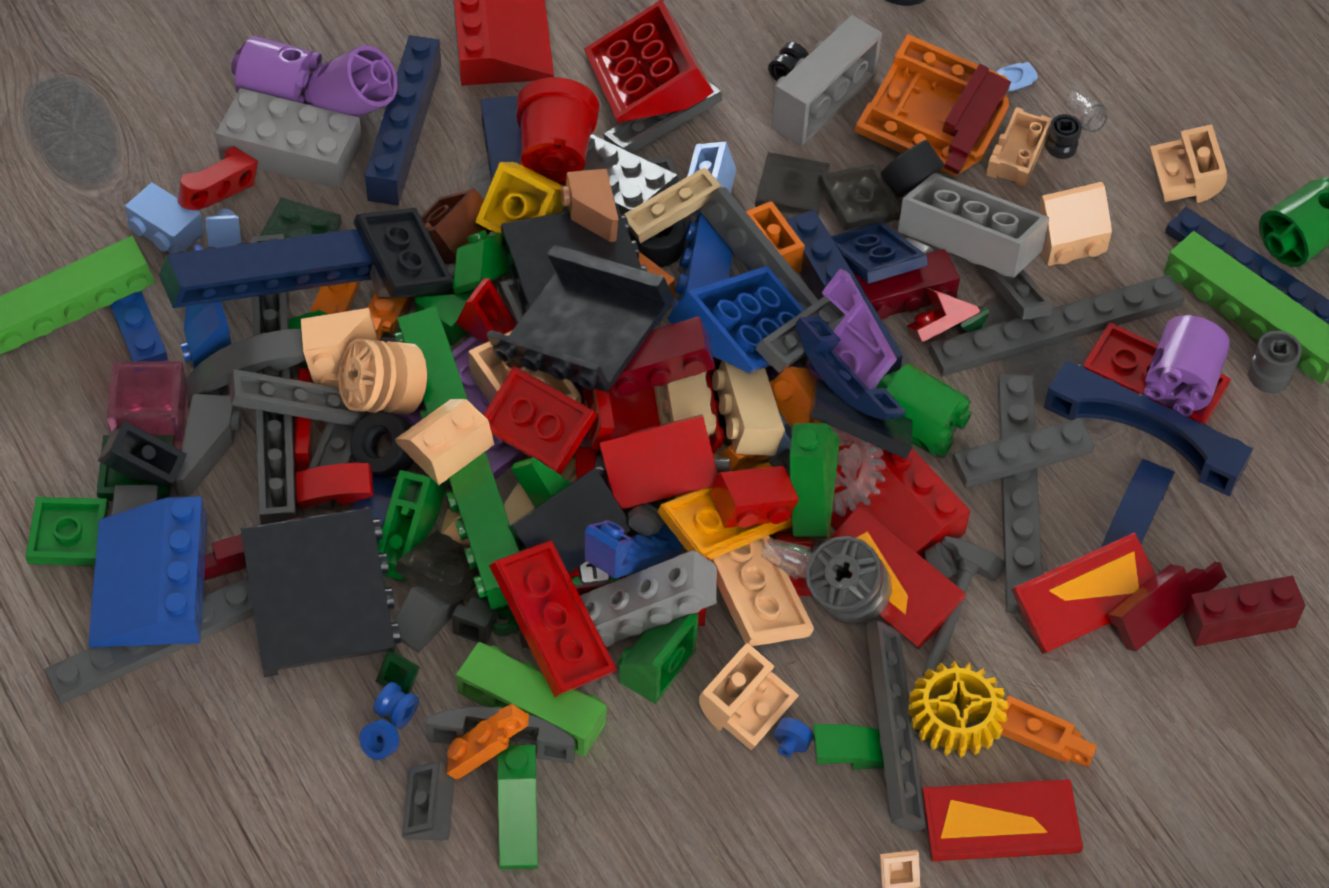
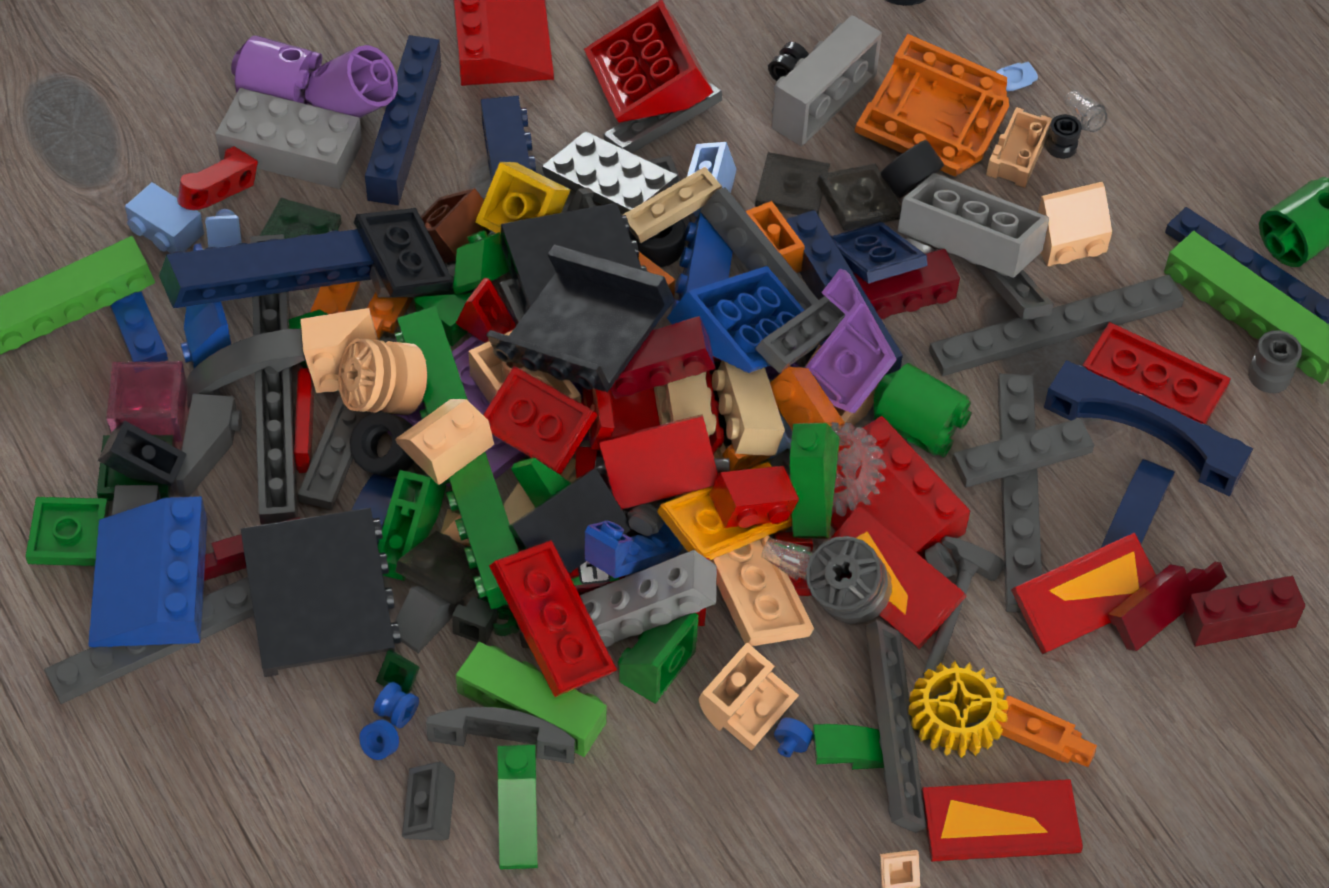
(290, 397): dark grey plate -> none
(336, 482): red slope -> none
(484, 741): orange hinge -> none
(556, 126): red piece -> none
(591, 202): nougat slope -> none
(819, 346): dark blue slope -> none
(889, 434): black tile -> none
(946, 314): slope -> none
(973, 114): dark red piece -> none
(974, 322): dark green slope -> none
(1187, 364): medium lavender cylinder -> none
(1190, 165): light nougat brick -> none

